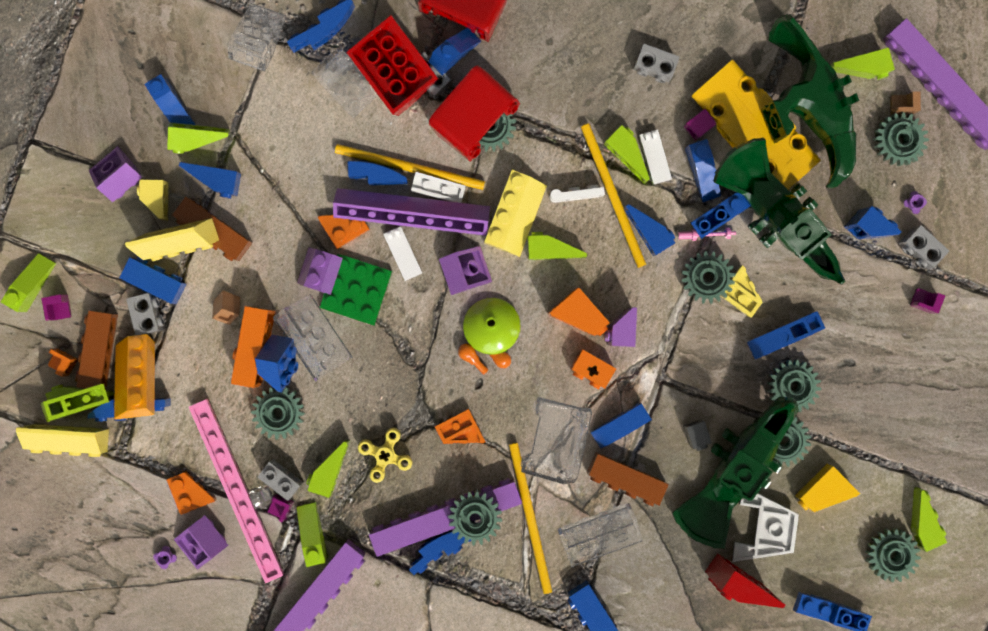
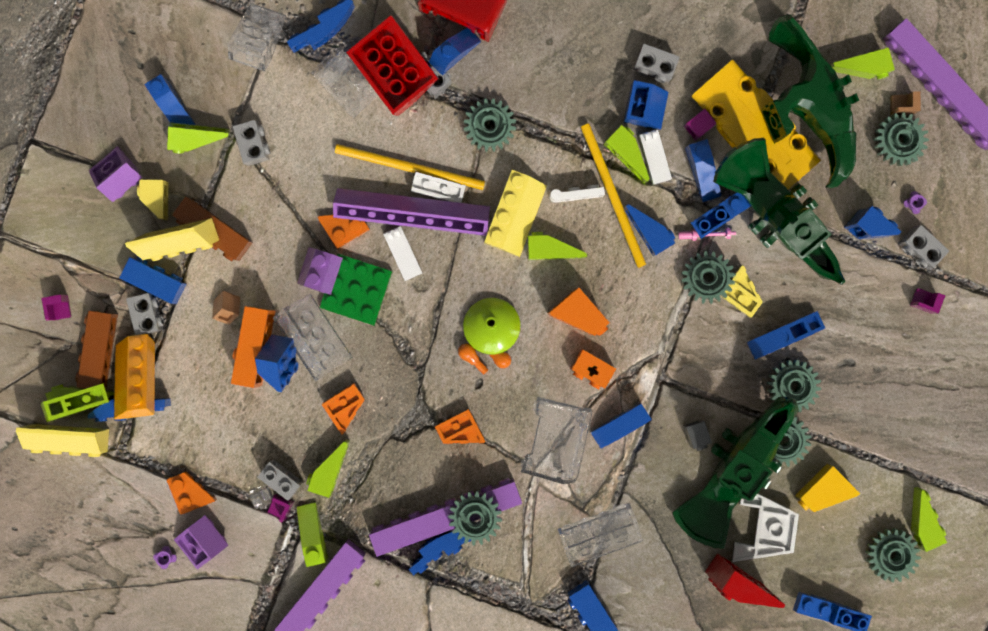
(28, 284): lime slope -> none
(61, 362): orange panel -> none
(219, 180): blue slope -> none
(236, 490): bright pink plate -> none
(246, 144): none -> light grey brick
(266, 415): sand green gear -> none
(343, 406): none -> orange wing
(375, 173): blue slope -> none
(382, 462): light yellow gear -> none
(465, 270): medium lavender slope -> none
(472, 111): red windscreen -> none
(530, 519): yellow piece -> none
(623, 329): medium lavender slope -> none
(628, 479): dark orange brick -> none
(646, 105): none -> blue slope

